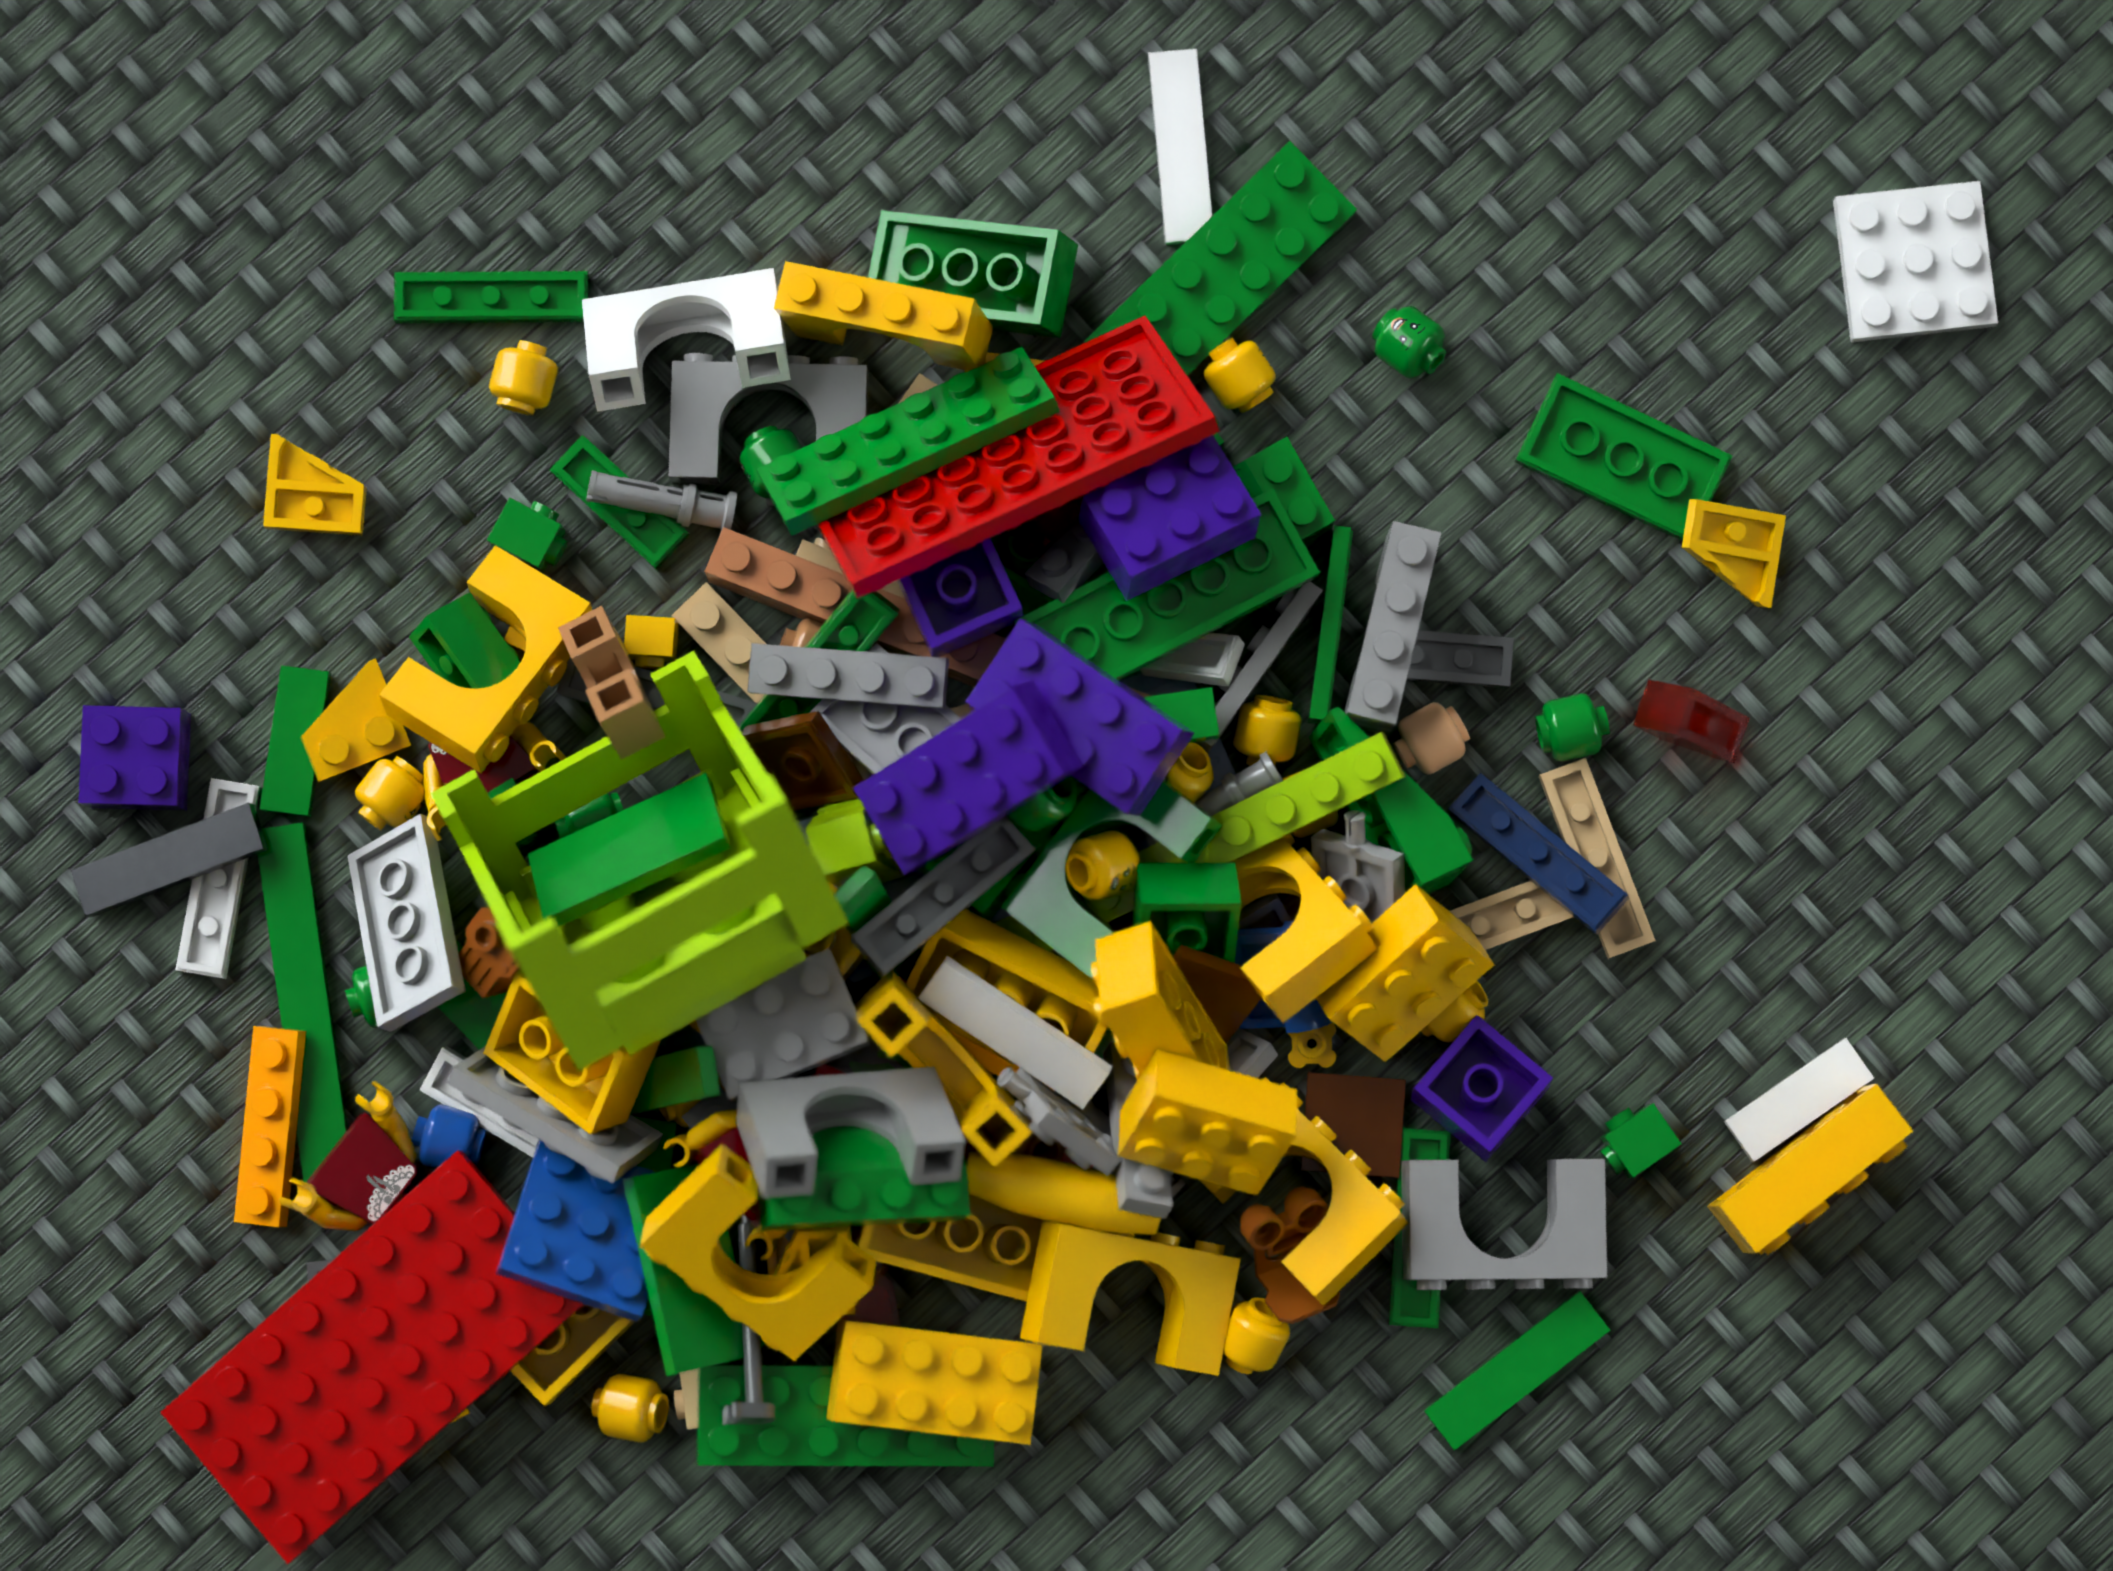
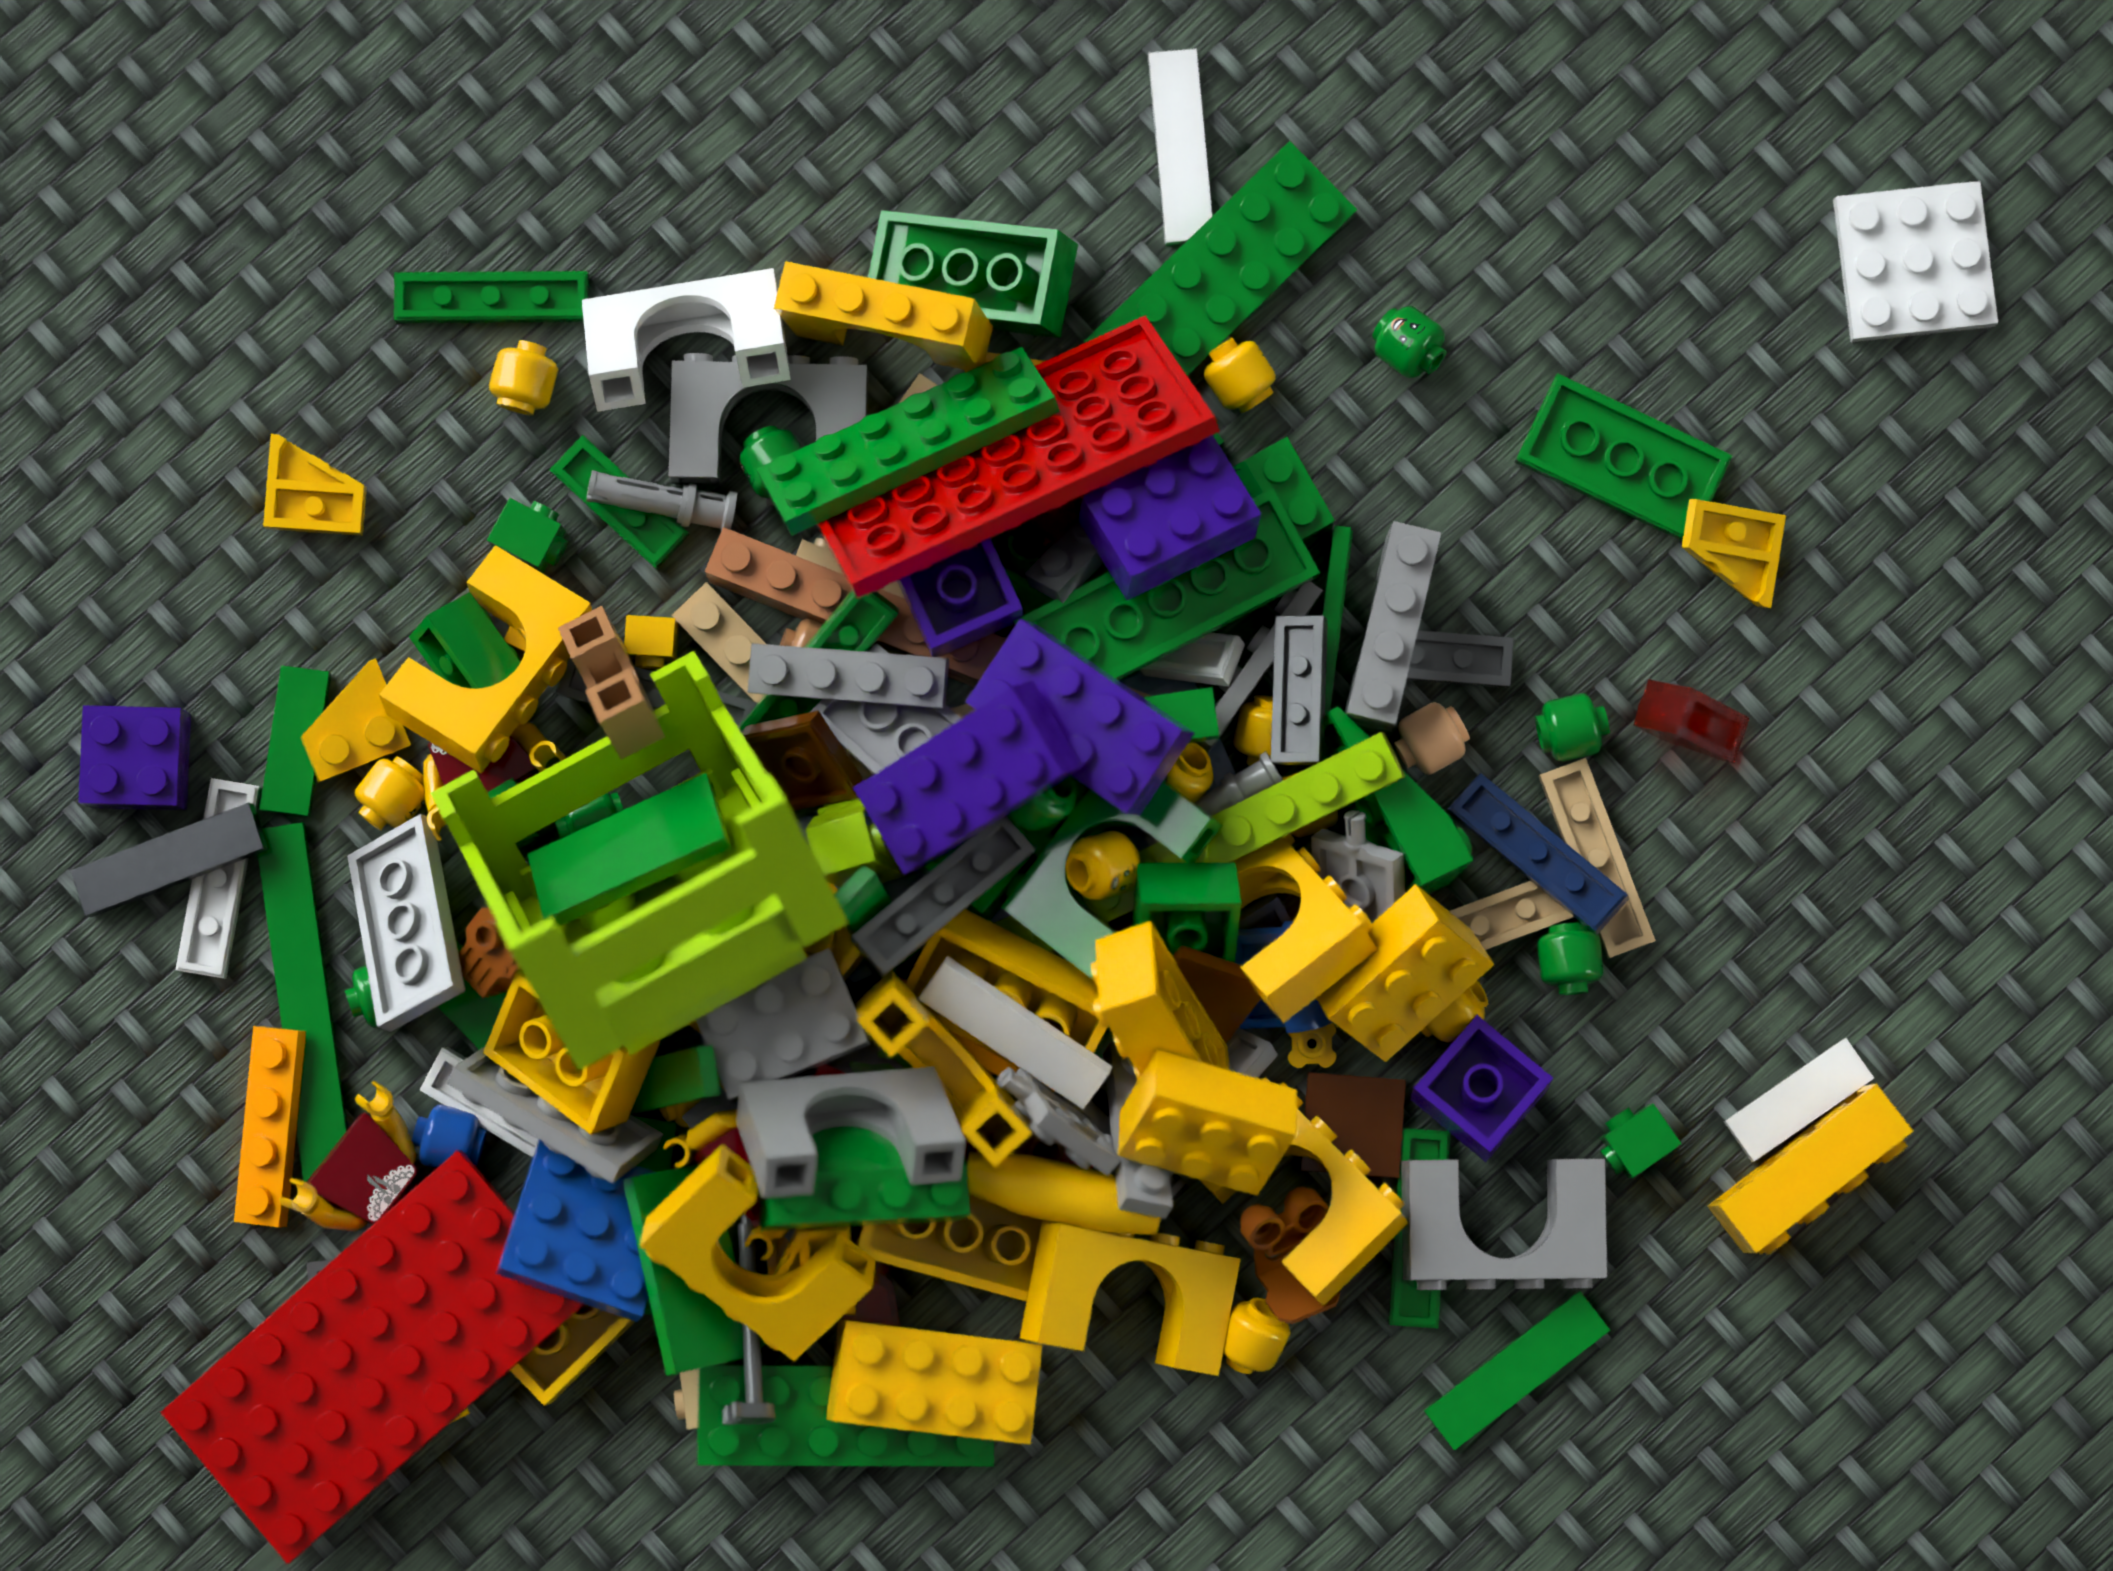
(630, 1408): yellow head -> none
(1299, 690): none -> plate
(1570, 958): none -> green head

